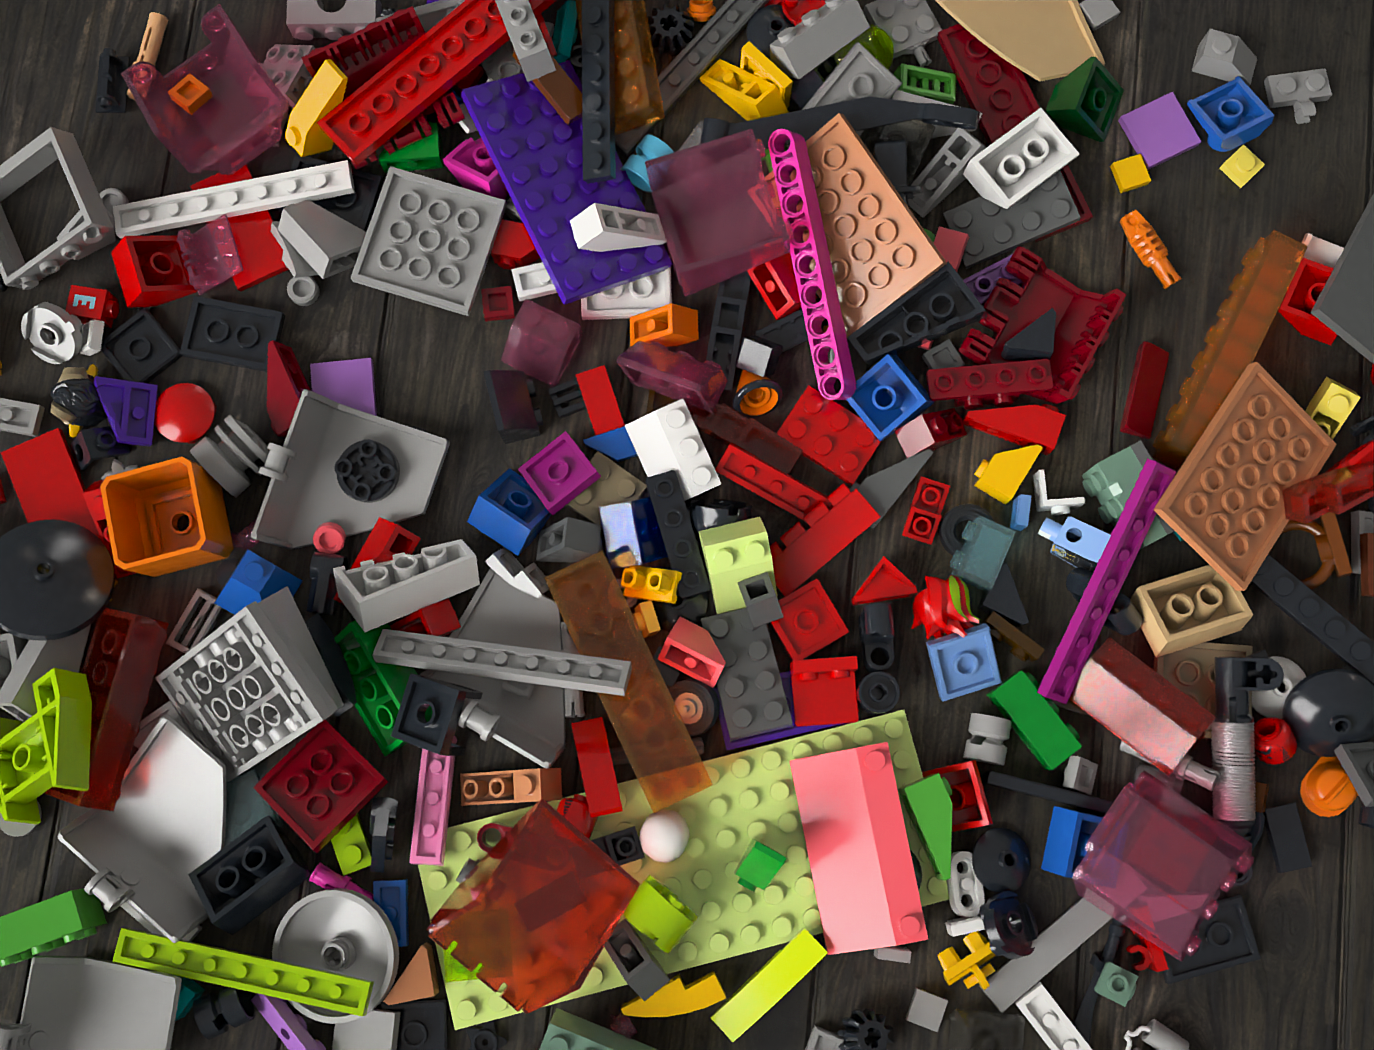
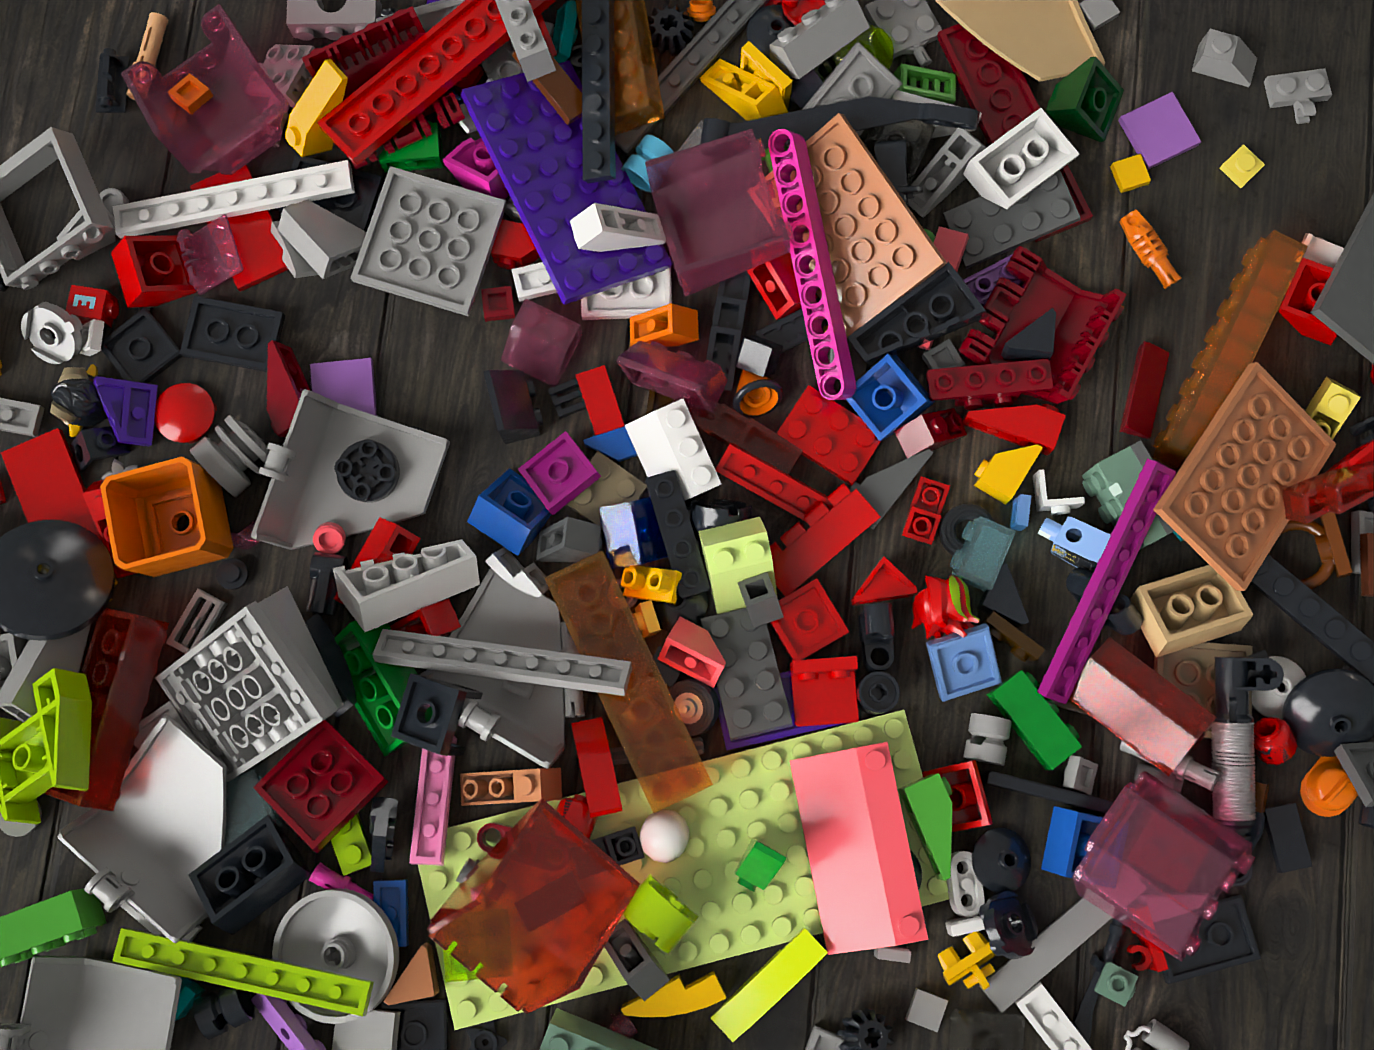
(254, 581): blue slope -> none
(303, 290): light grey tile -> none
(1231, 115): blue slope -> none

